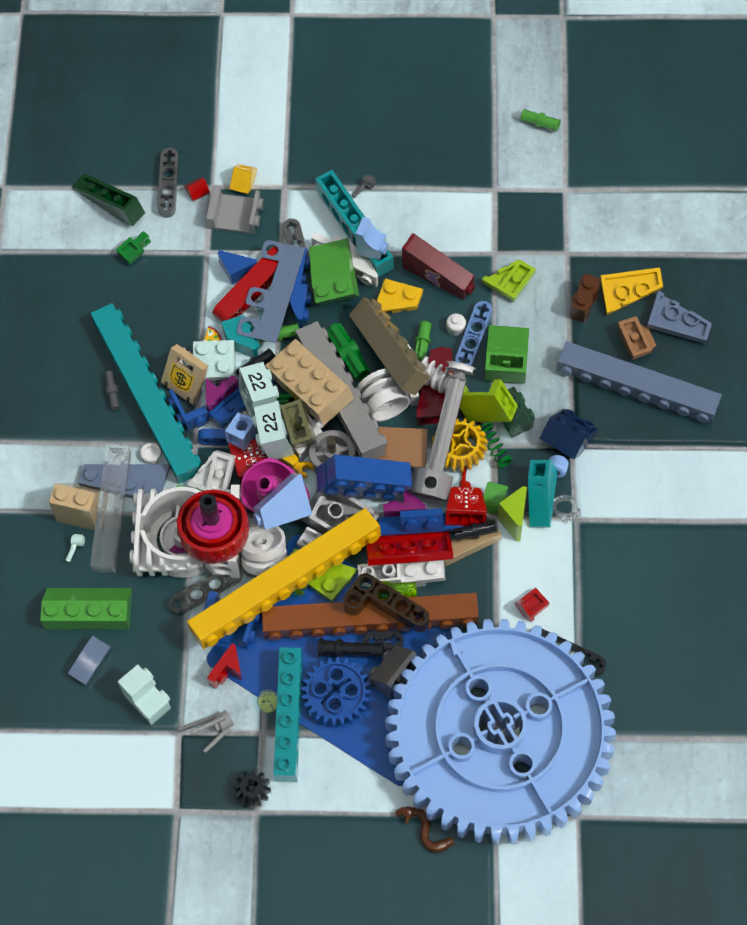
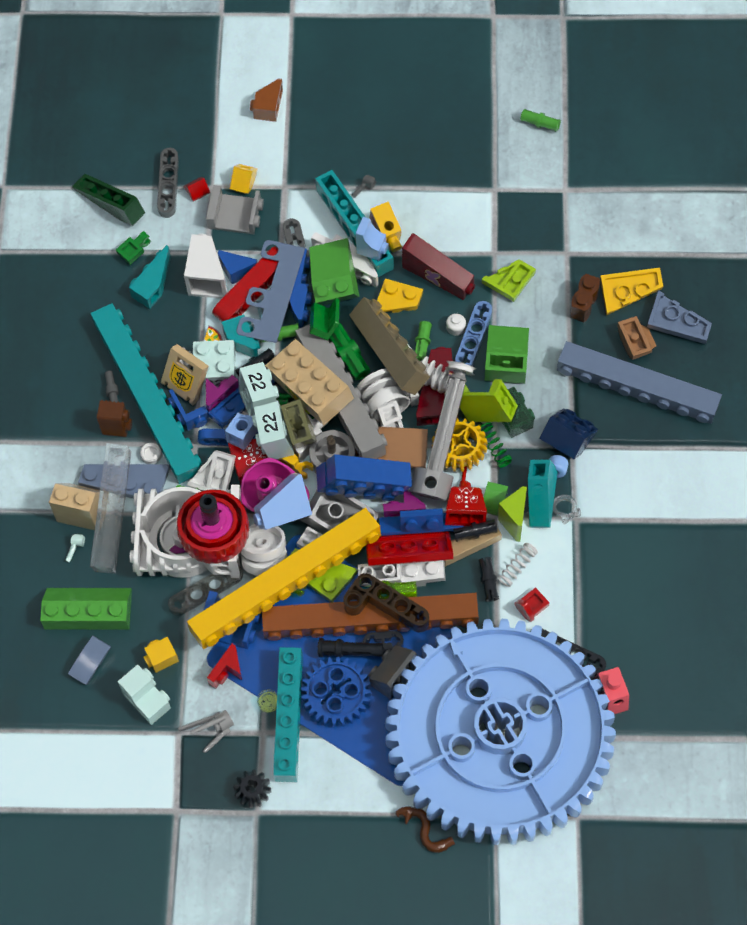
(114, 418): none -> reddish brown brick
(150, 283): none -> teal slope
(160, 654): none -> yellow brick
(203, 269): none -> white slope
(267, 101): none -> dark orange slope
(324, 320): none -> green panel
(385, 221): none -> yellow torso
(390, 415): none -> white slope
(488, 579): none -> black pin
(530, 552): none -> white piece
(615, 690): none -> coral torso

